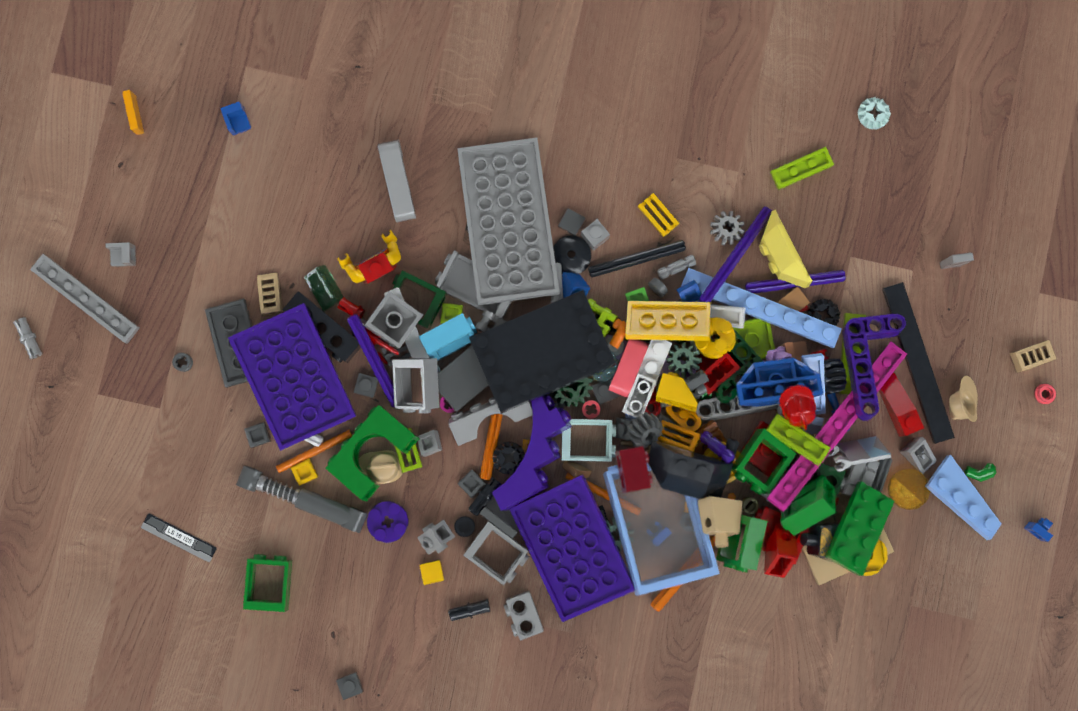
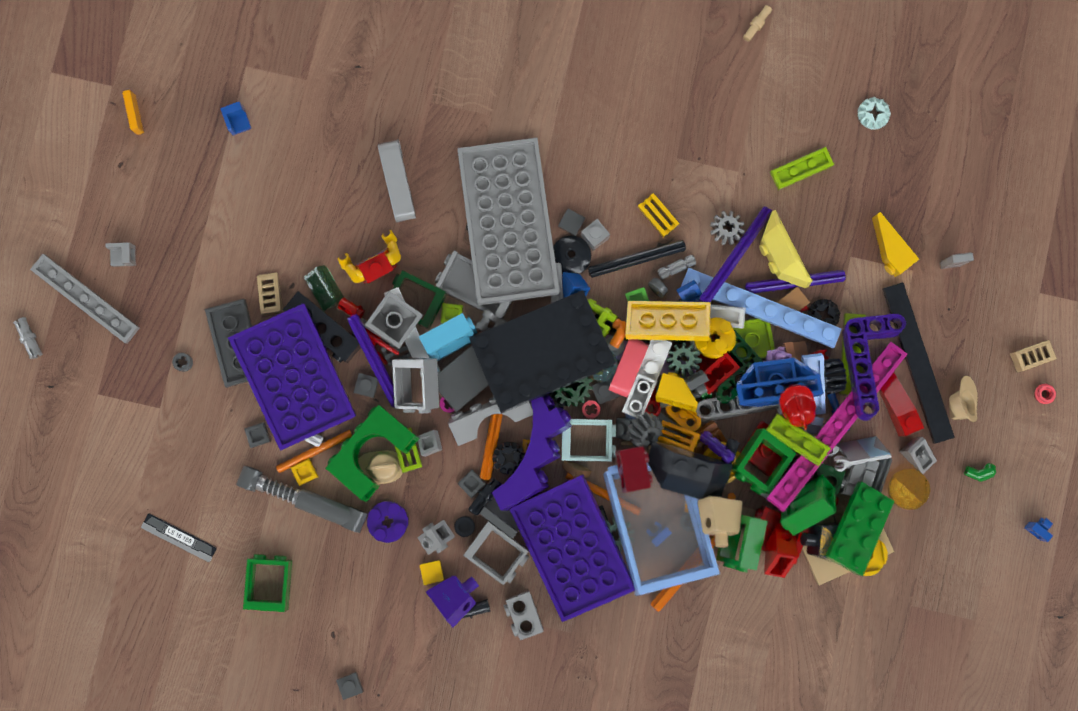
(453, 598): none -> dark purple torso
(752, 507): olive hinge -> none
(757, 23): none -> tan bar
(893, 249): none -> yellow slope
(960, 495): light blue wing -> none

